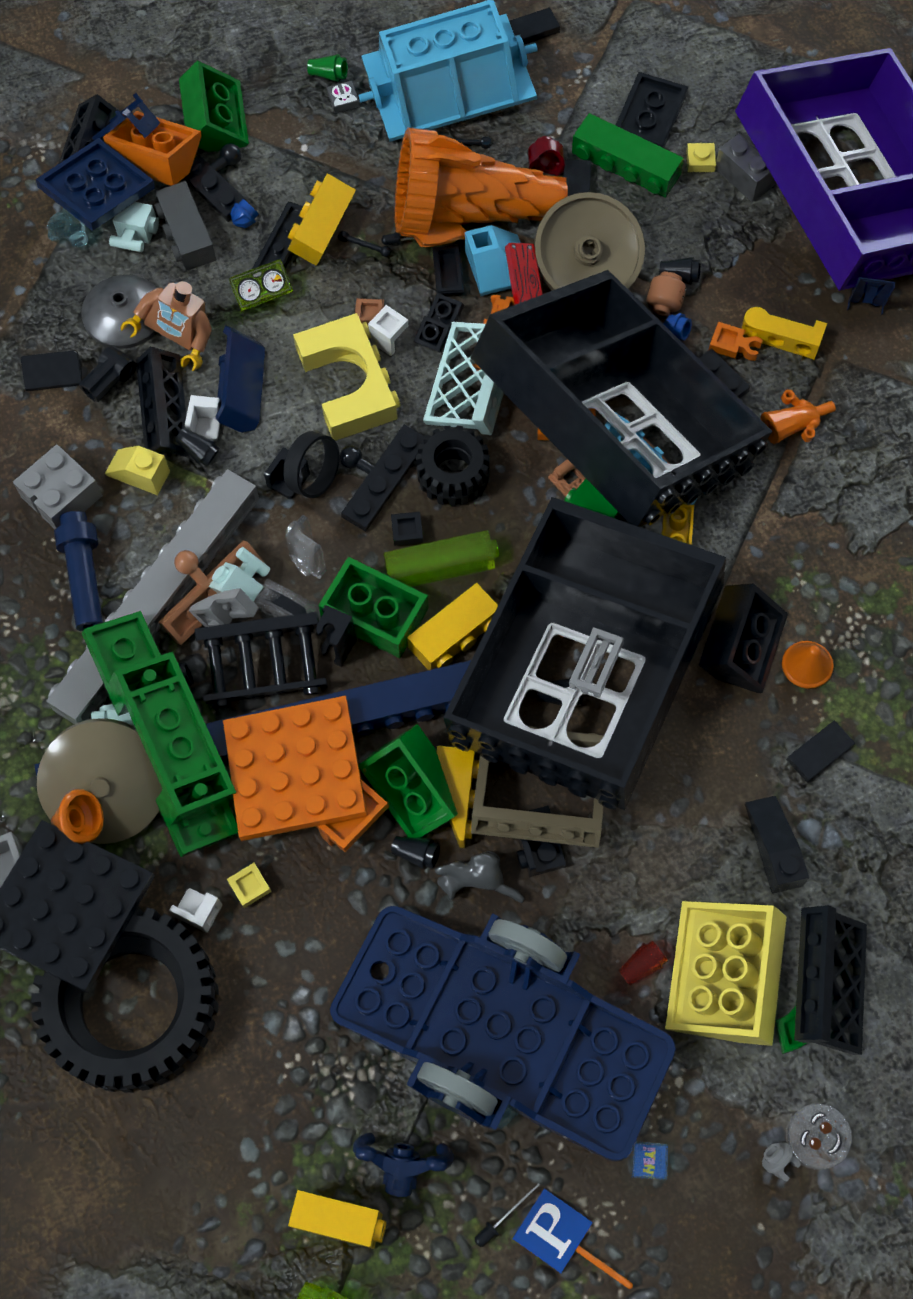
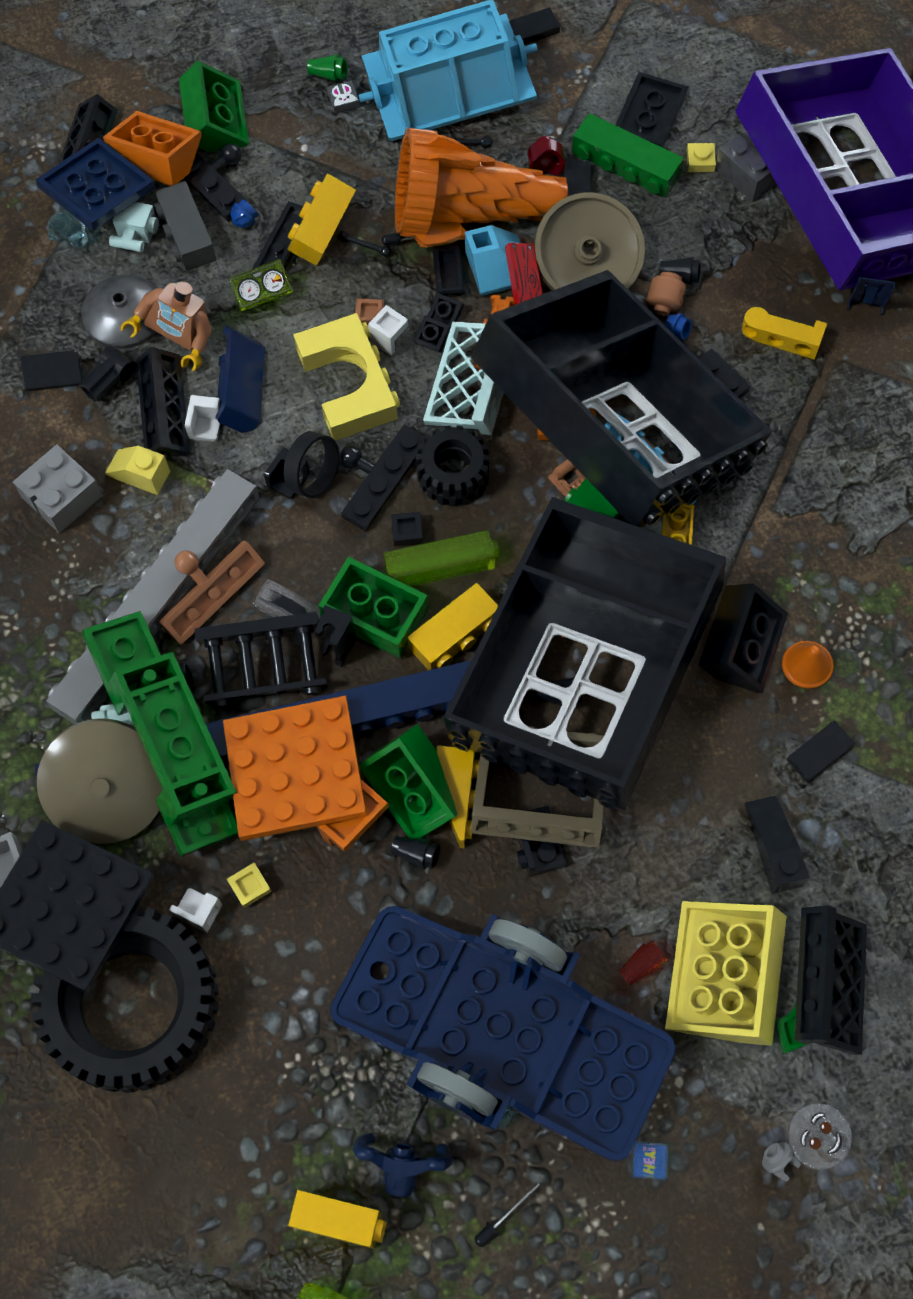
(77, 540): dark blue piece -> none
(79, 816): orange hat -> none
(144, 125): dark blue piece -> none
(197, 446): black cone -> none
(223, 607): light grey slope -> none
(232, 577): light aqua brick -> none
(303, 549): clear bracket -> none
(480, 872): dark grey animal -> none
(554, 1234): blue piece -> none
(587, 686): light grey tile -> none
(729, 341): orange plate -> none
(796, 418): orange piece -> none

